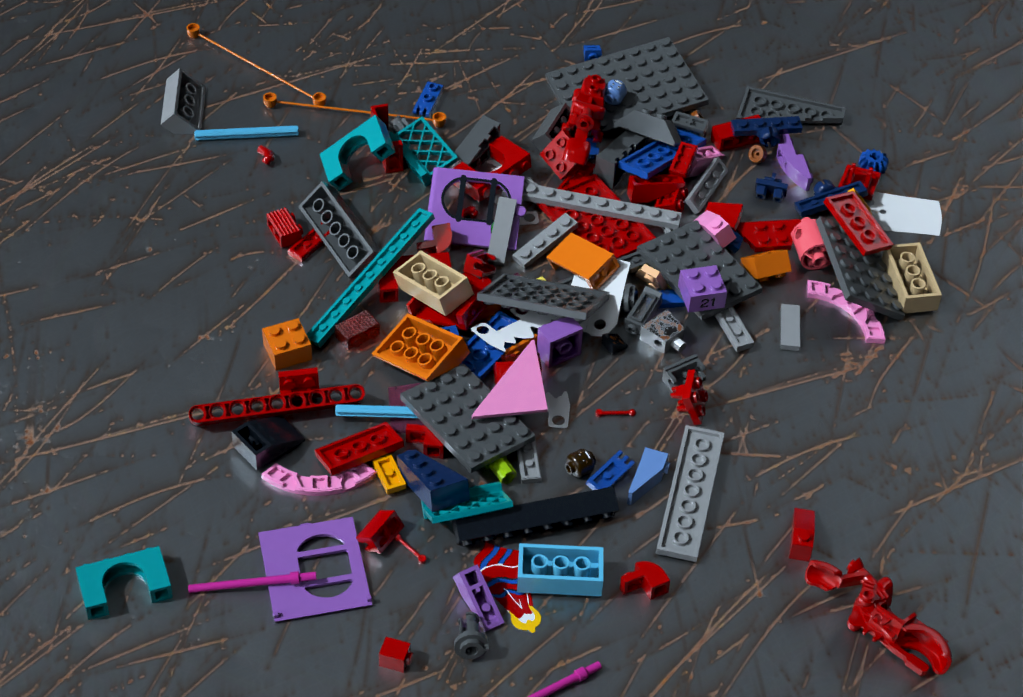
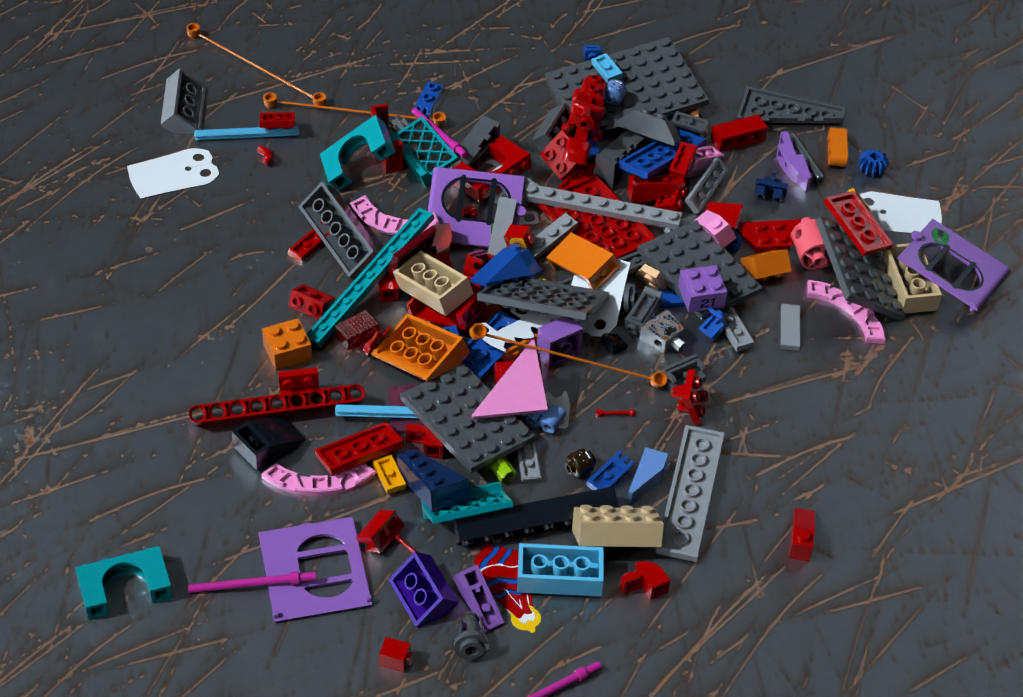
(169, 172): none -> white piece
(277, 120): none -> red bracket
(284, 227): red brick -> none
(310, 301): none -> red bracket
(374, 342): none -> red plate
(378, 221): none -> bright pink tile
(422, 242): none -> dark red tile
(423, 589): none -> dark purple slope
(455, 146): none -> dark pink bar
(479, 331): none -> orange piece
(508, 266): none -> blue wedge
(519, 235): none -> red brick
(547, 420): none -> medium blue piece
(607, 68): none -> medium azure plate
(617, 526): none -> tan brick
(714, 324): none -> blue bracket
(757, 154): dark orange tile -> none
(767, 128): dark blue plate -> none
(813, 168): none -> dark grey axle
(815, 203): dark blue plate -> none
(837, 147): none -> orange beam
(868, 177): red plate -> none
(875, 617): red piece -> none
(989, 270): none -> medium lavender door

